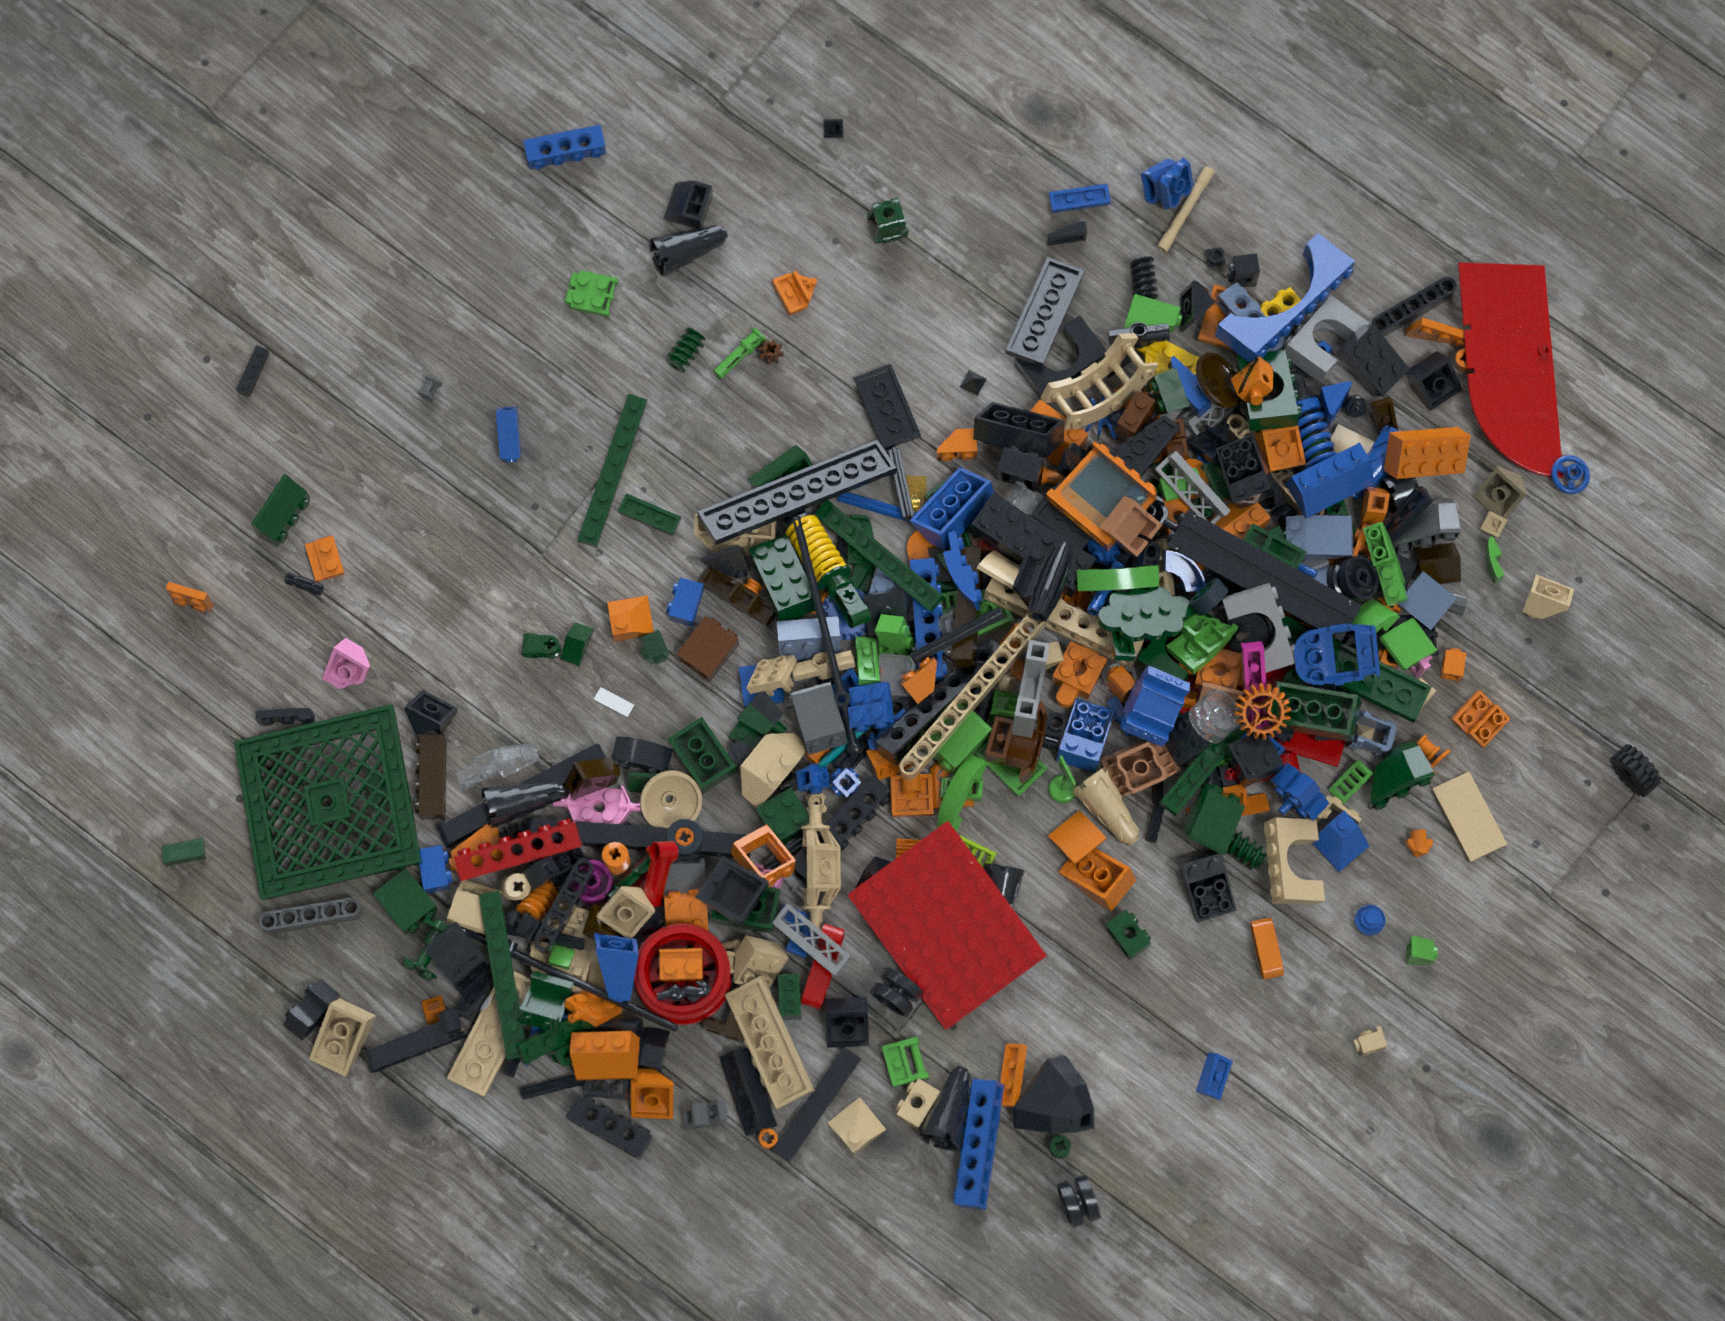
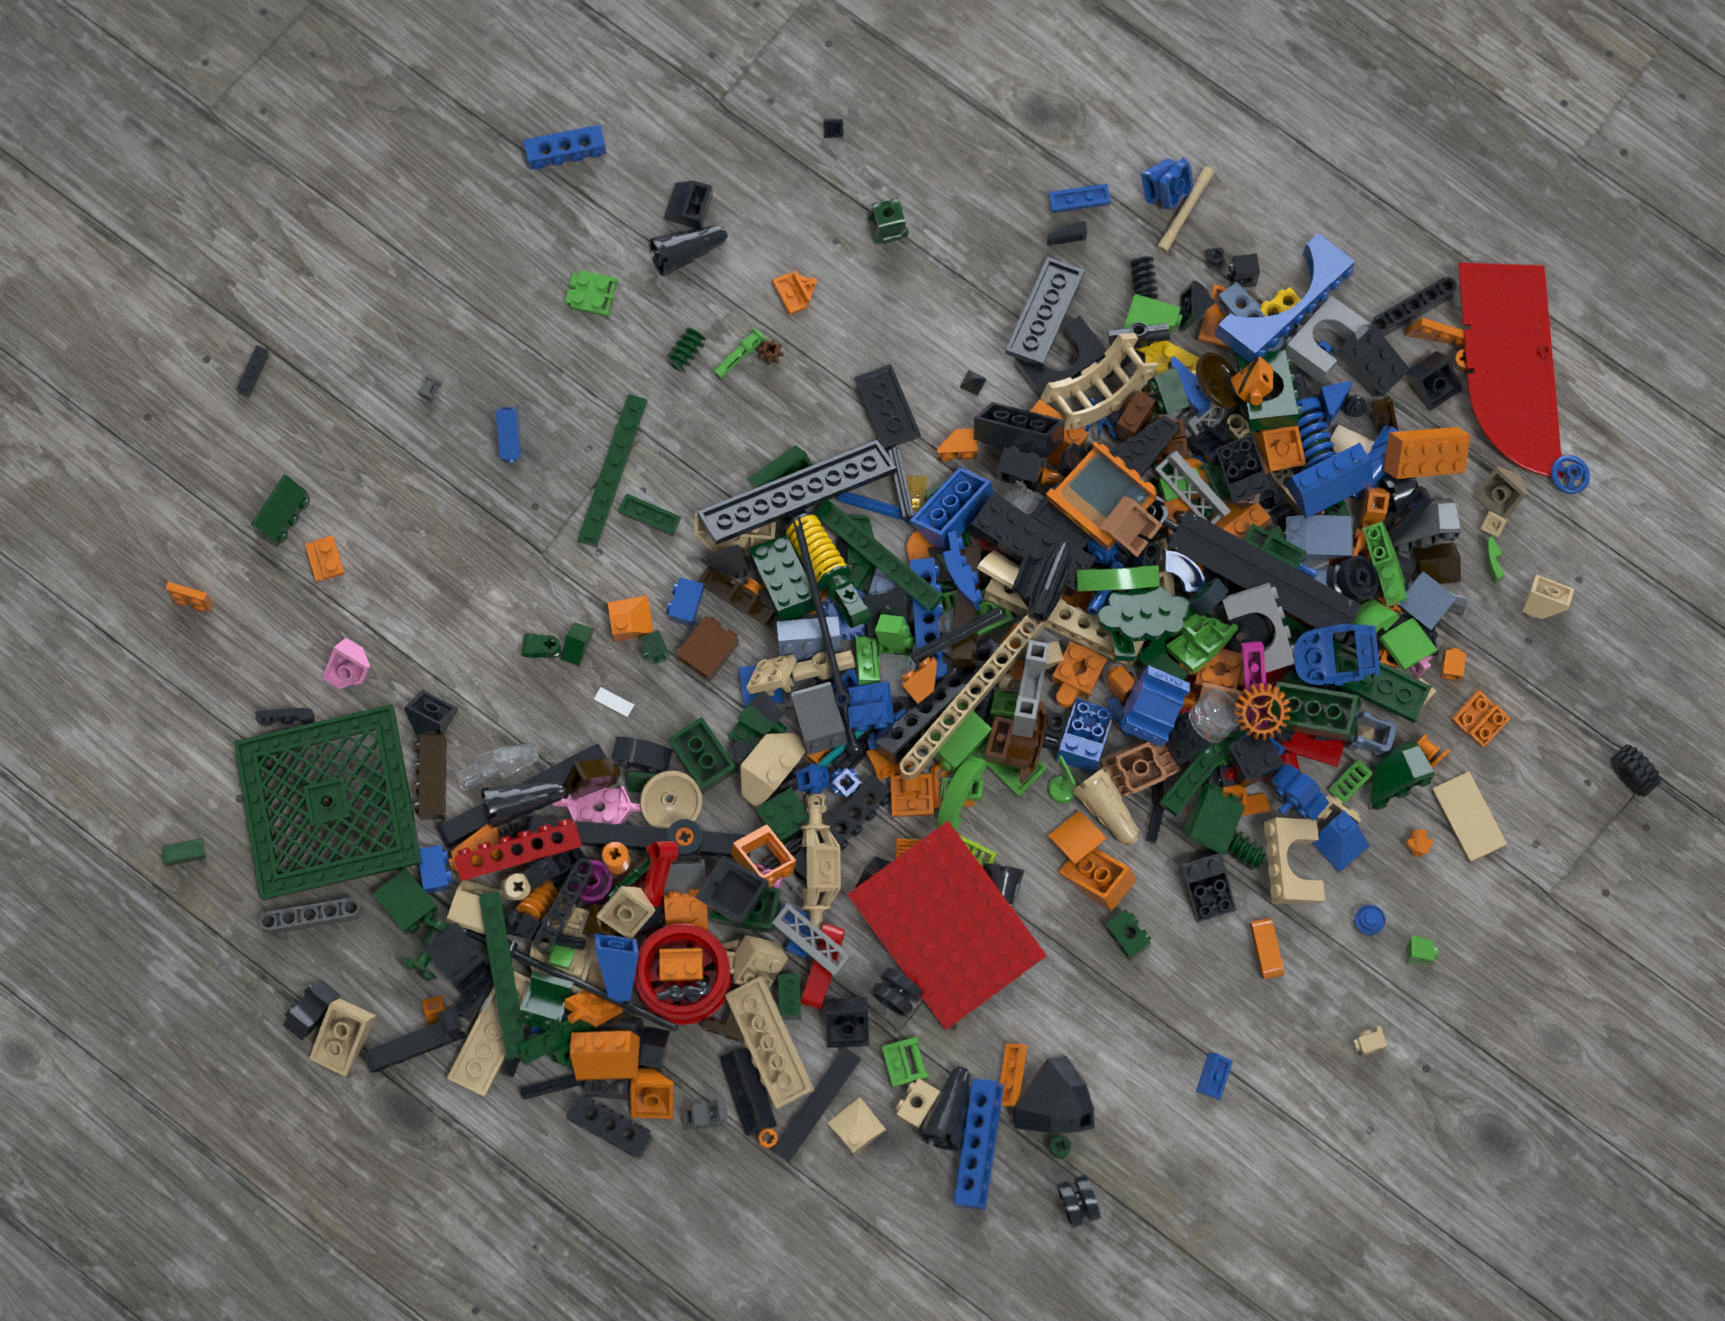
(304, 583): black axle -> none

